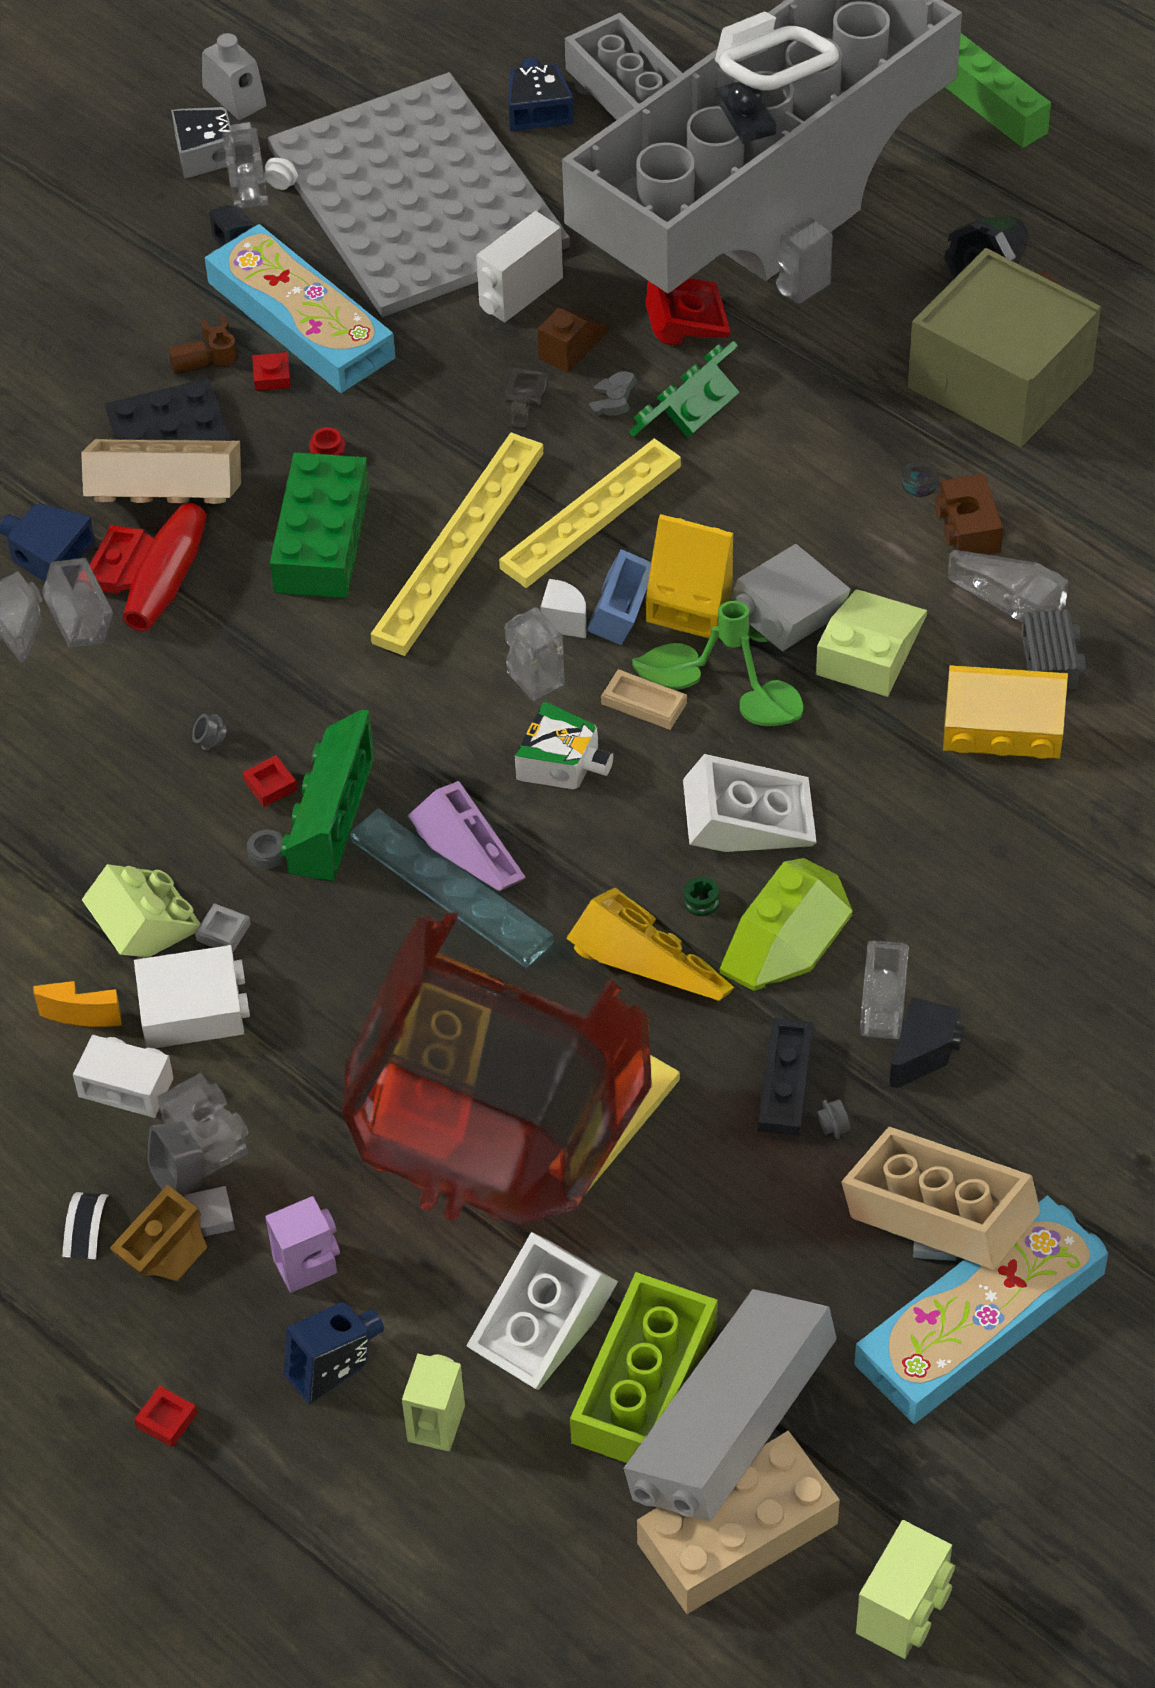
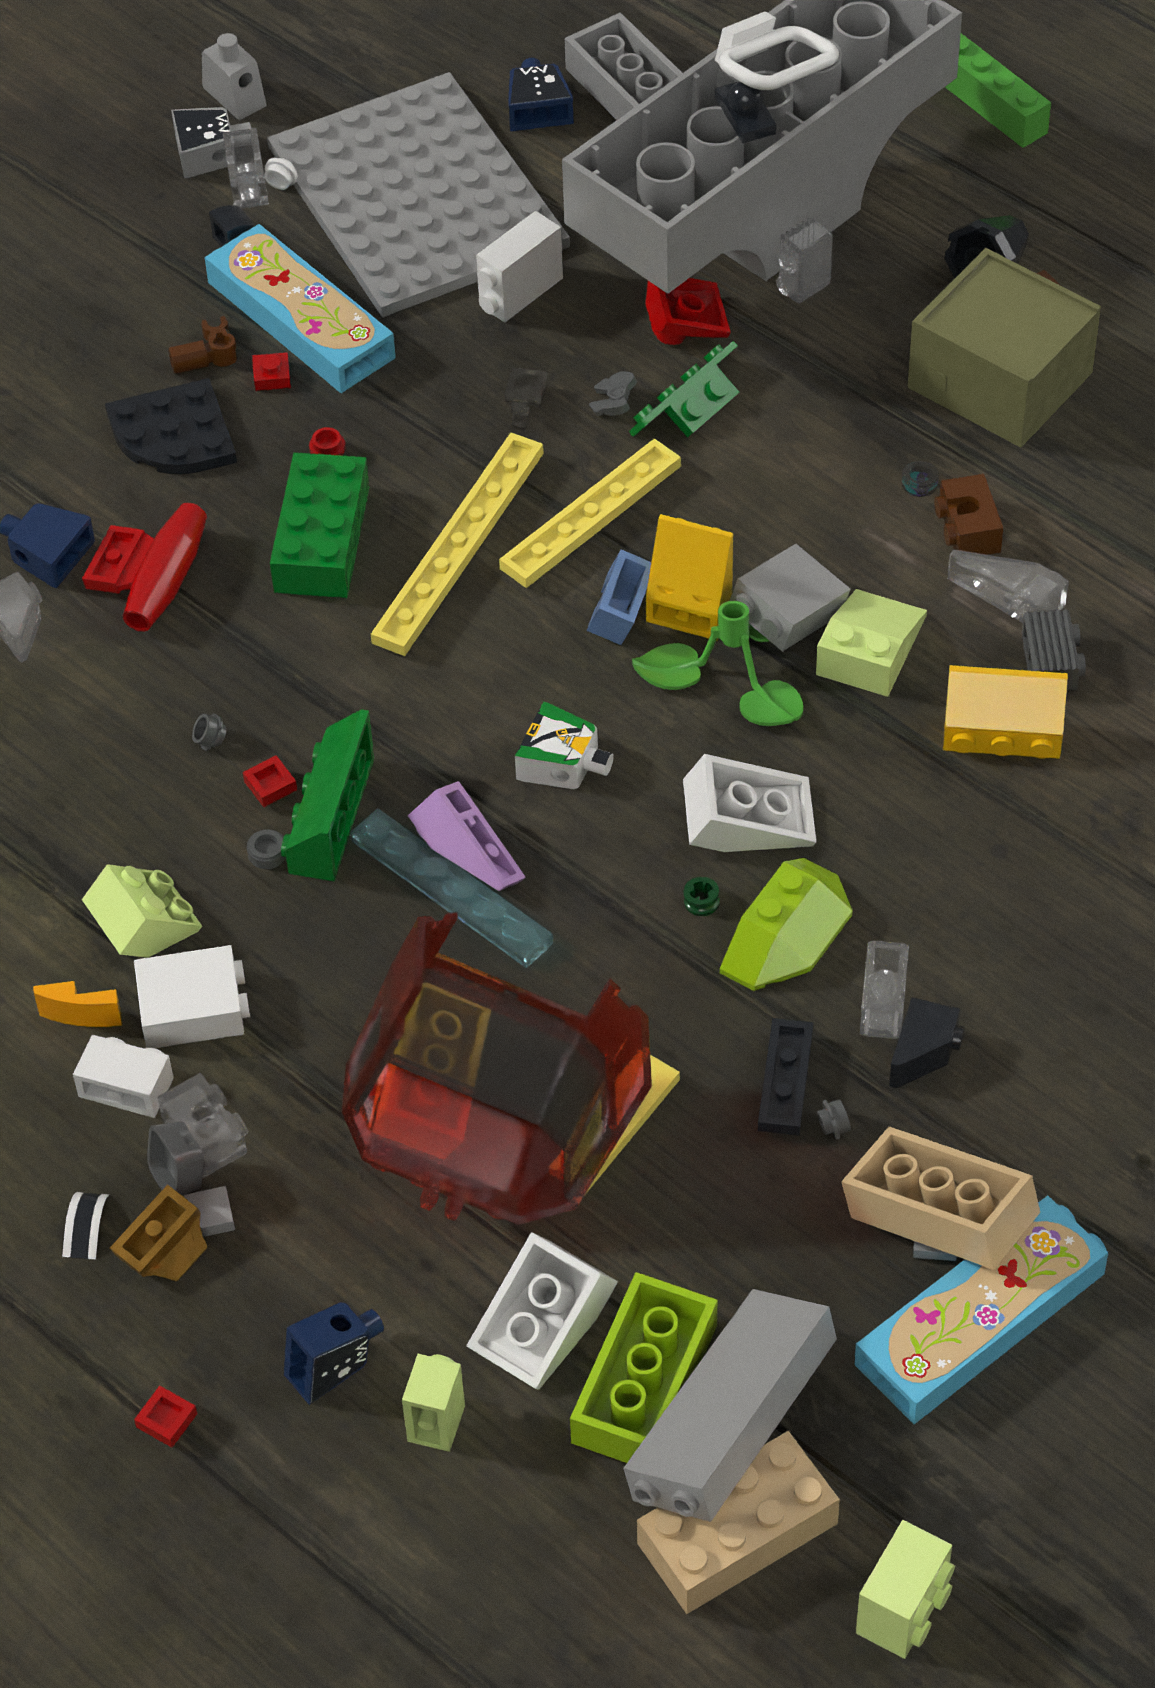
(77, 602): clear brick -> none
(161, 470): tan brick -> none
(222, 927): light grey tile -> none
(303, 1243): lavender brick -> none
(534, 653): clear brick -> none
(565, 608): white brick -> none
(568, 337): reddish brown slope -> none
(622, 936): yellow wedge -> none
(644, 699): tan tile -> none

